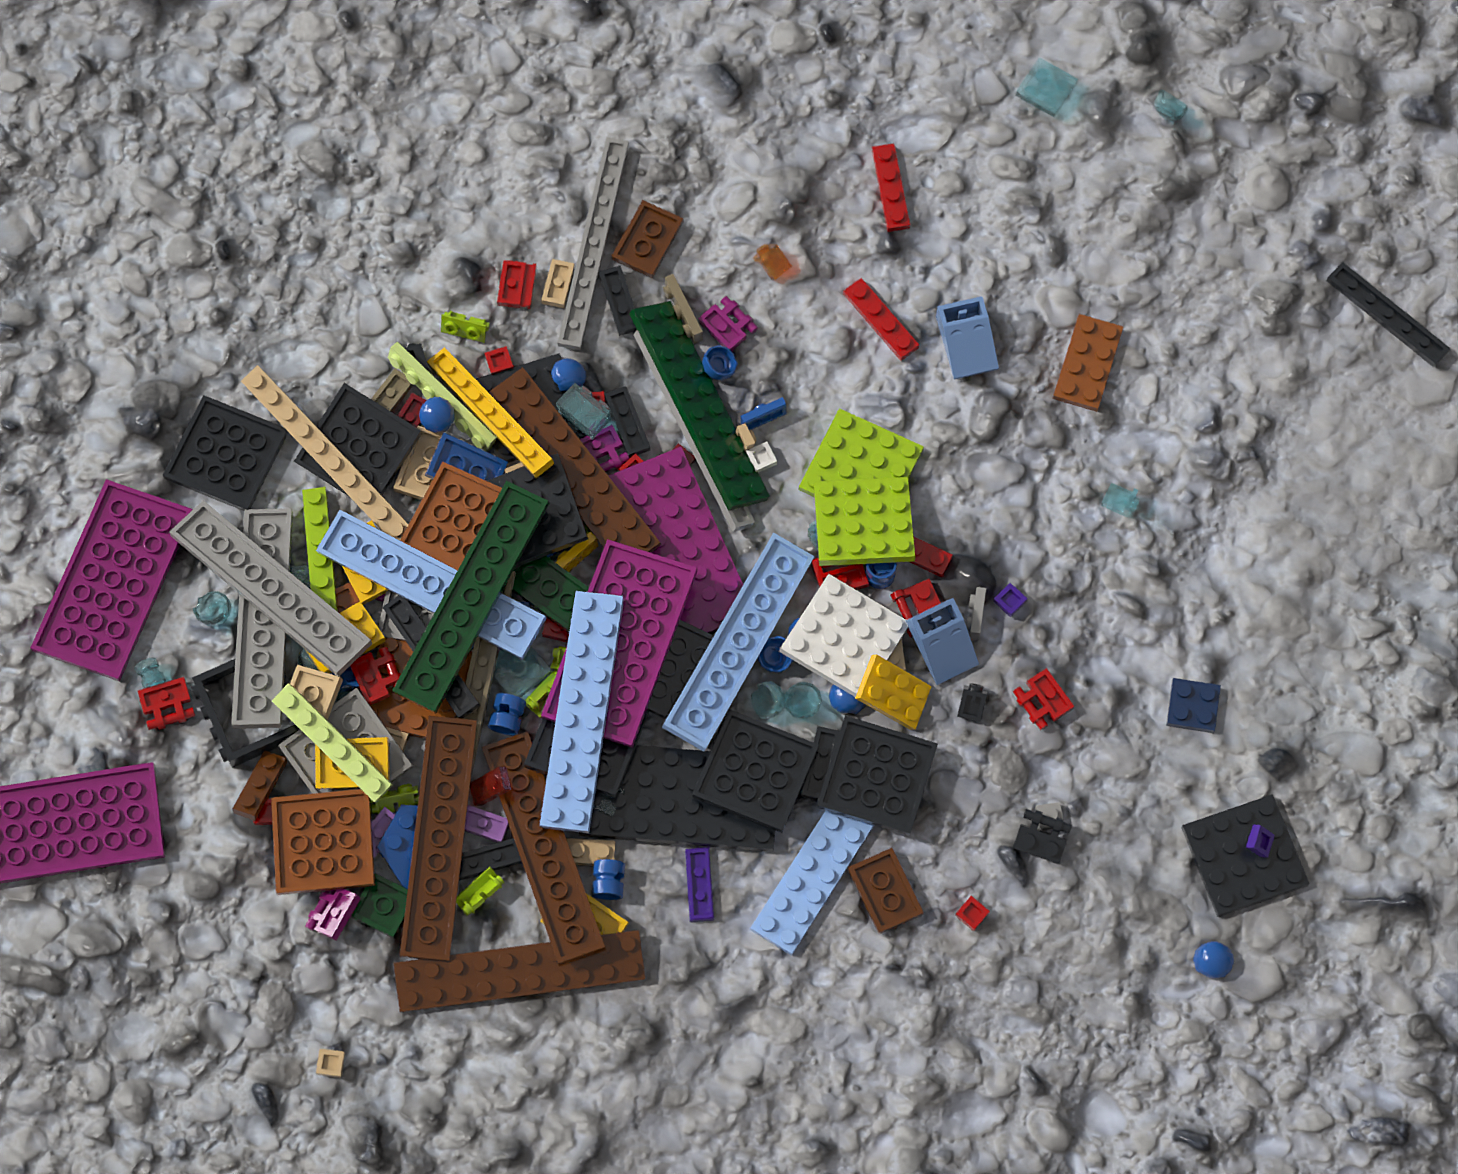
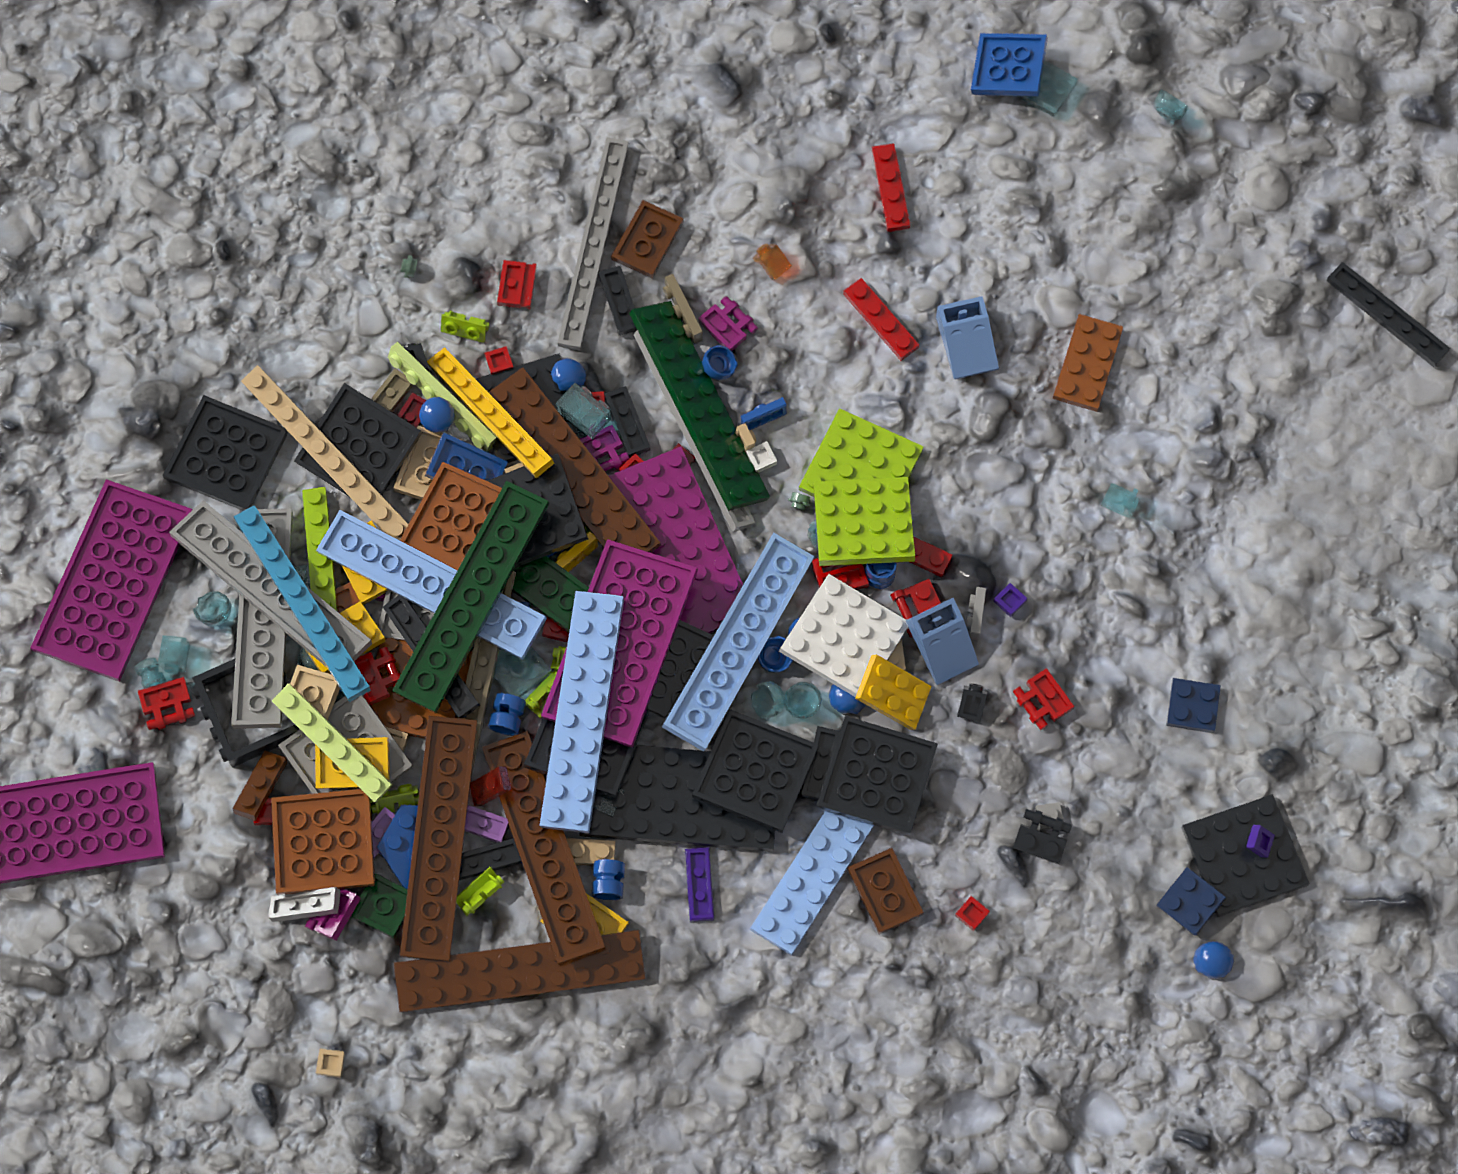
(173, 654): none -> clear light blue brick
(302, 604): none -> dark azure plate
(304, 904): none -> light grey plate
(408, 266): none -> sand green plate
(558, 283): tan plate -> none
(799, 501): none -> sand green plate
(1009, 64): none -> blue plate
(1191, 901): none -> dark blue plate

